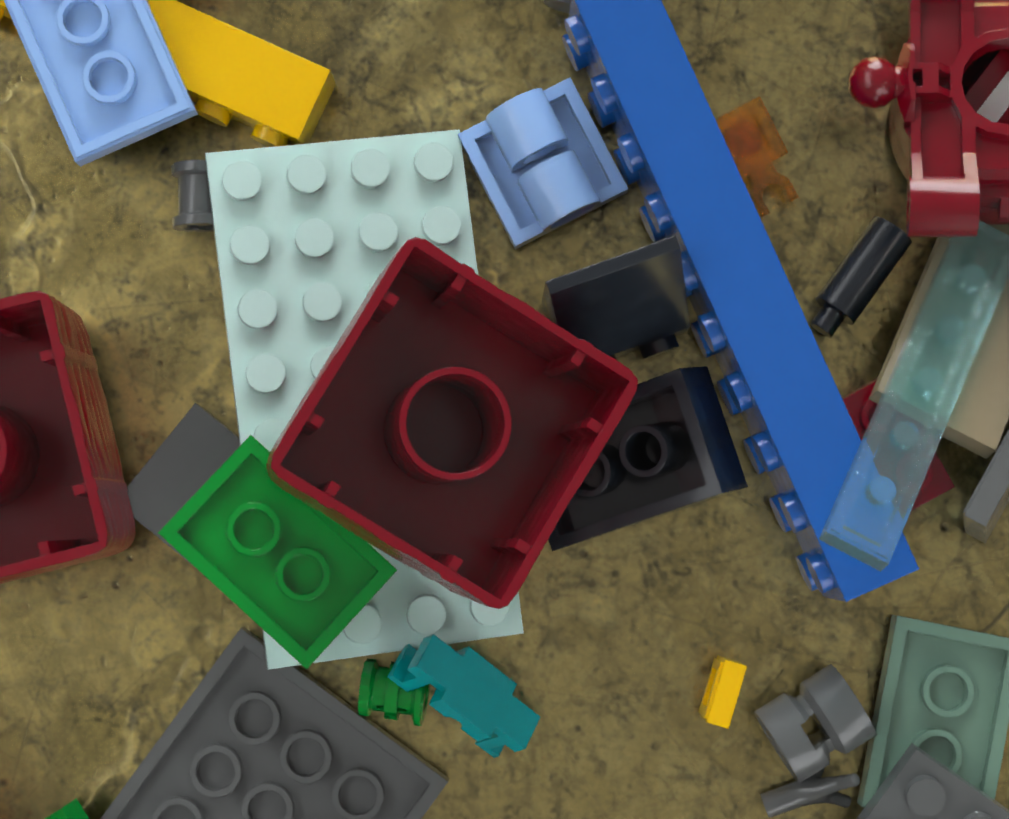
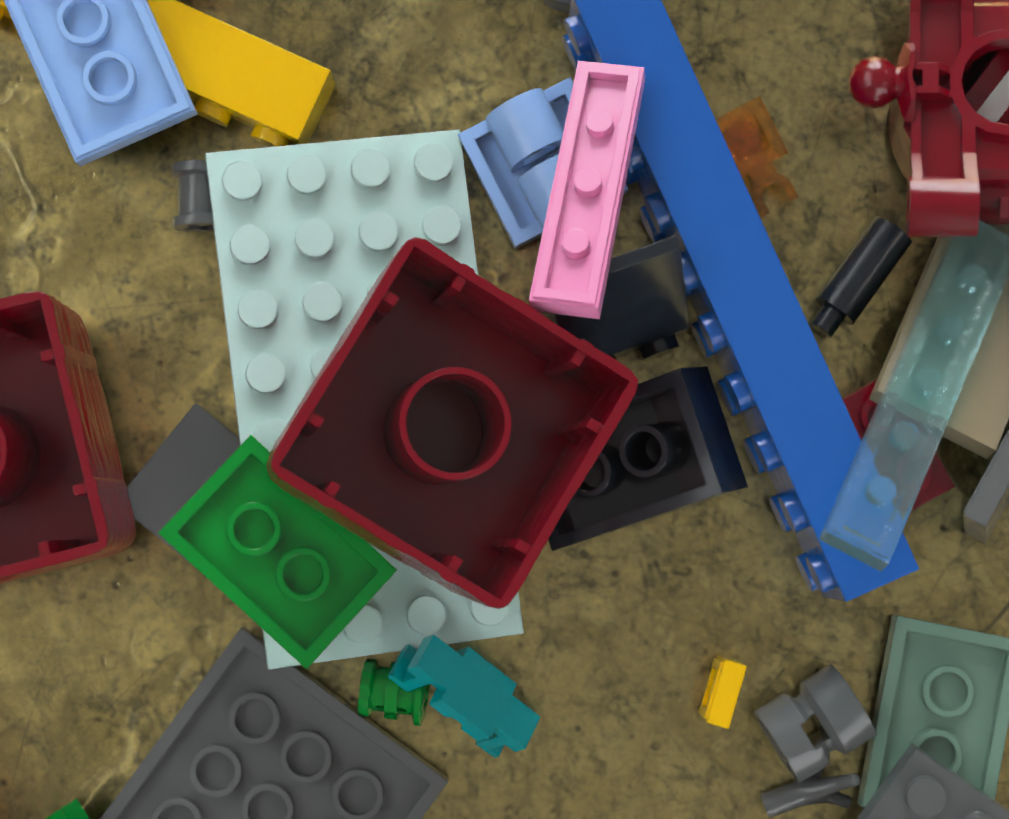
(587, 190): none -> bright pink tile

